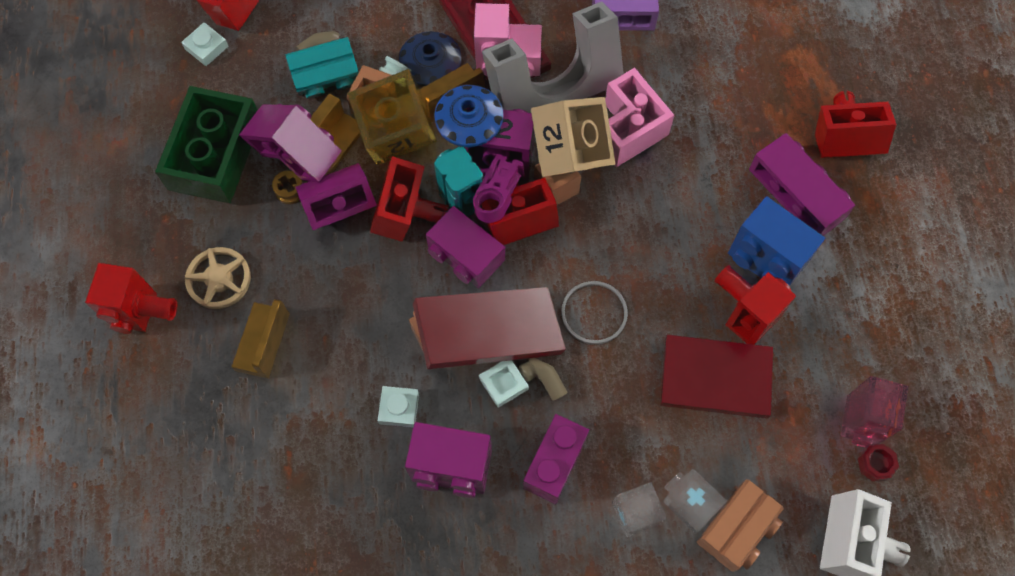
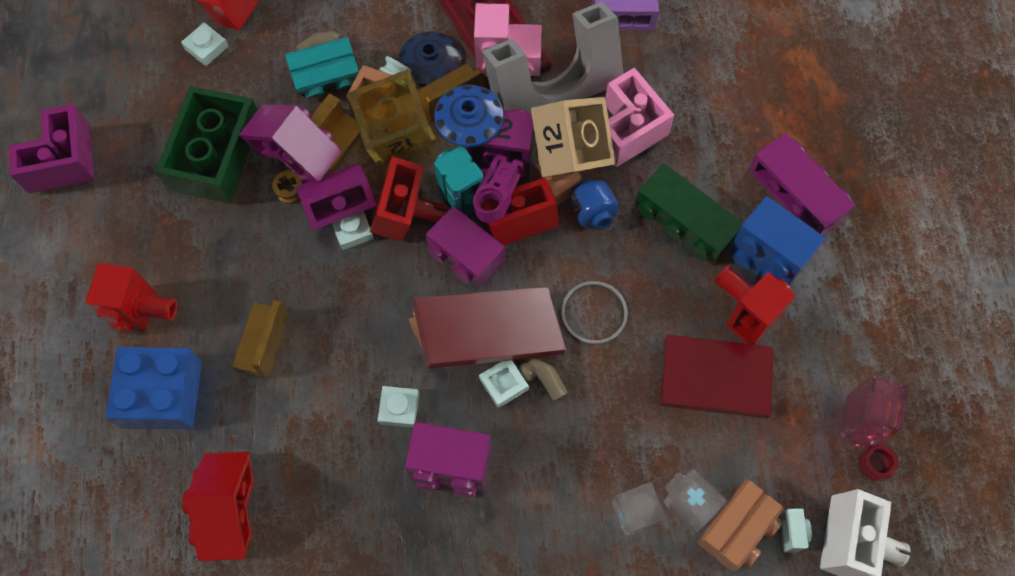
(58, 158): none -> magenta brick
(154, 388): none -> blue brick
(217, 277): tan wheel -> none
(219, 506): none -> red brick
(352, 230): none -> light aqua plate
(555, 459): magenta brick -> none
(593, 204): none -> blue head
(687, 214): none -> dark green brick
(795, 530): none -> light aqua plate
(854, 127): red brick -> none

